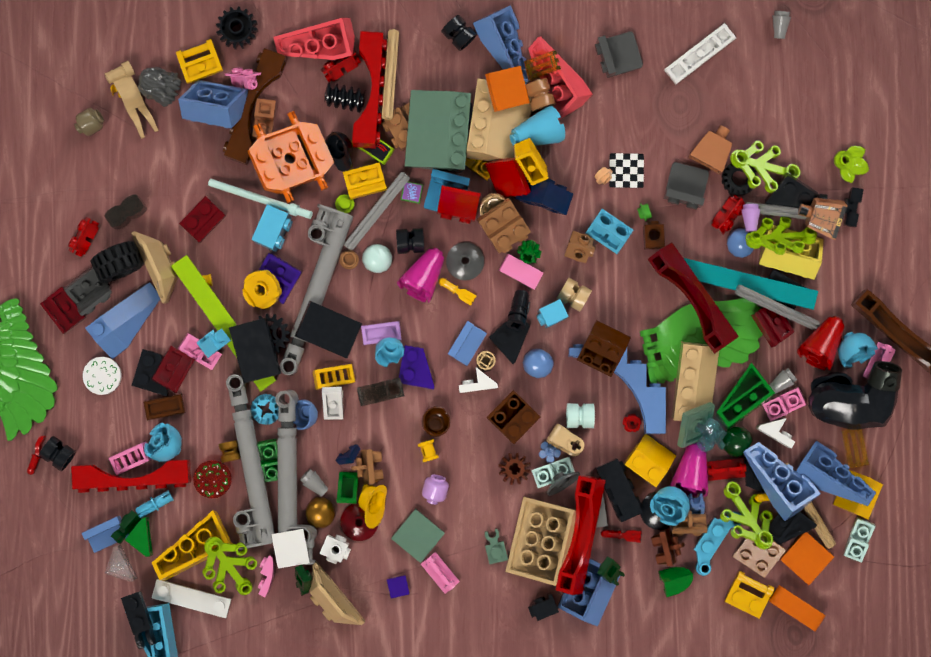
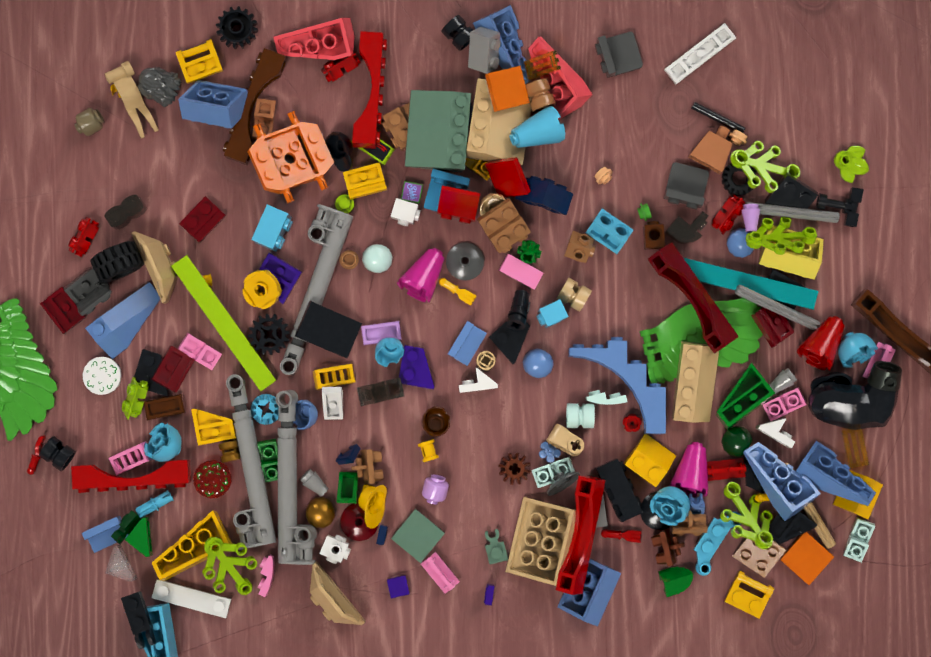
(133, 406): none -> lime hinge
(212, 427): none -> yellow wing
(213, 342): medium azure brick -> none
(243, 78): bright pink hinge -> none
(255, 350): black tile -> none
(290, 548): white sticker -> none
(292, 209): light aqua bar -> none
(303, 579): dark green plate -> none
(344, 97): black piece -> none
(376, 211): light grey axle -> none
(382, 534): none -> dark blue tile
(390, 74): tan axle -> none
(405, 212): none -> white brick
(410, 240): black wheel -> none
(484, 50): none -> light grey brick
(489, 594): none -> dark purple tile
(513, 417): reddish brown slope -> none
(530, 161): yellow brick -> none
(543, 607): black brick -> none
(600, 398): none -> light aqua slope
(604, 348): reddish brown slope -> none
(610, 571): dark green plate -> none
(627, 170): sticker -> none
(683, 232): none -> clear smoke brick
(688, 431): sand green tile -> none
(711, 435): clear light blue hips -> none
(717, 117): none -> black bar
(738, 138): none -> light nougat plate
(780, 23): light grey cone -> none
(797, 608): orange beam -> none
(824, 216): nougat torso -> none

